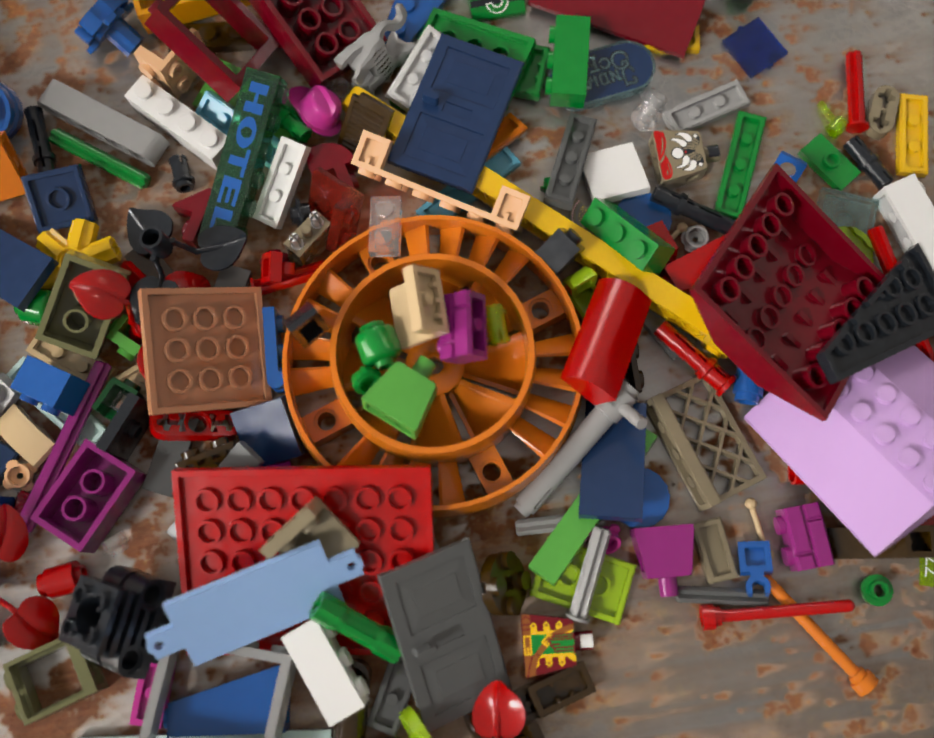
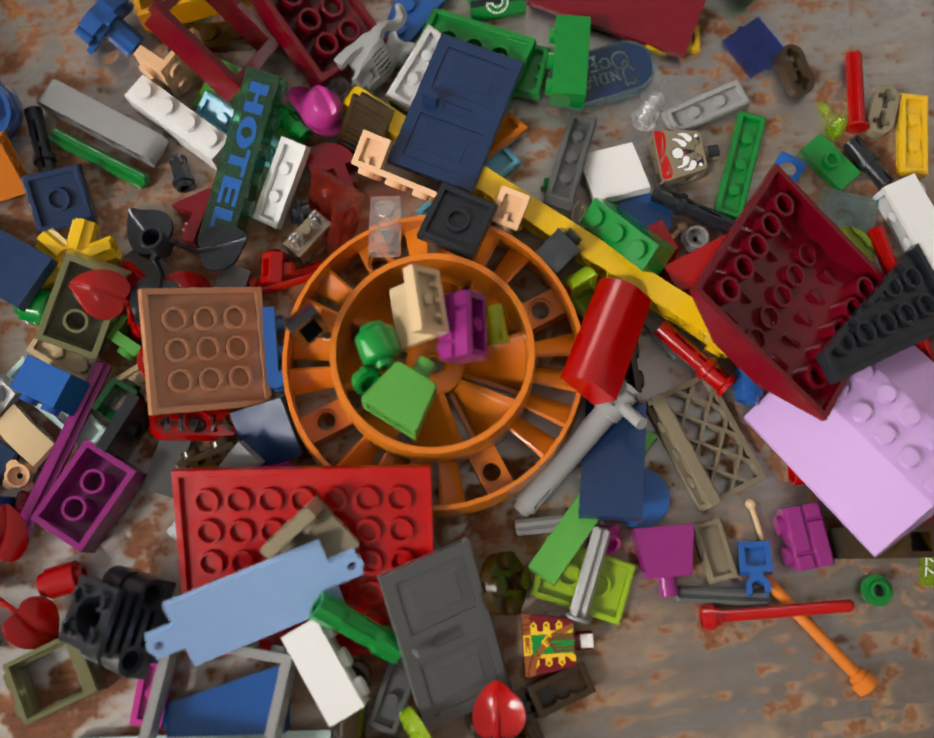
(457, 221): none -> black plate
(794, 71): none -> dark brown beam

